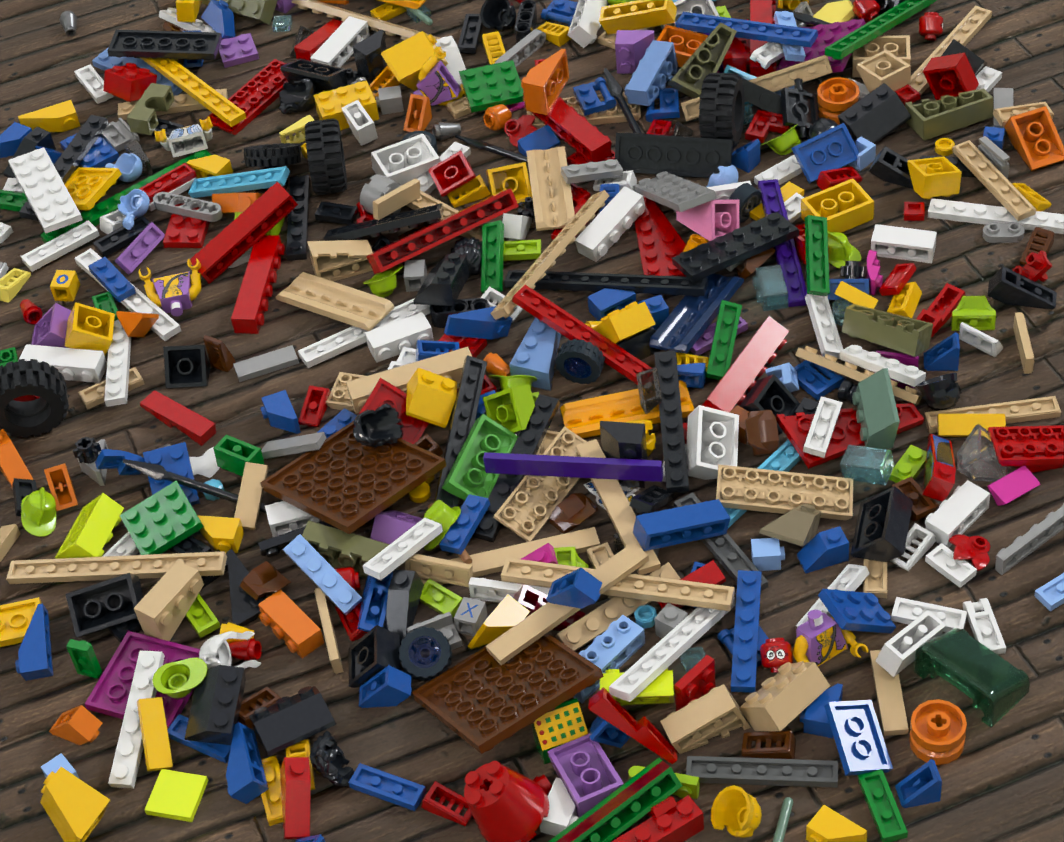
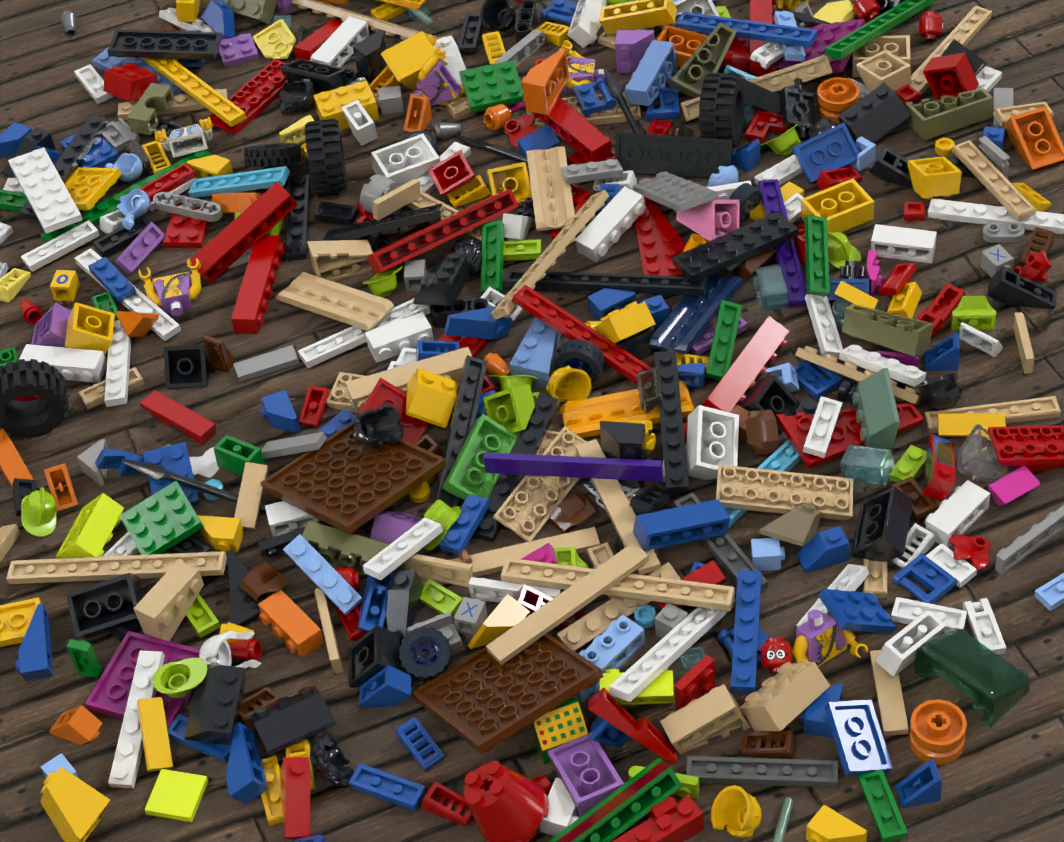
(52, 118): yellow slope -> none
(86, 450): black gear -> none
(154, 147): none -> yellow slope
(275, 41): none -> light yellow tile
(410, 732): none -> blue slope
(569, 384): none -> yellow helmet
(575, 590): blue slope -> none
(580, 69): none -> torso
(927, 574): none -> blue plate
(994, 259): none -> light grey brick

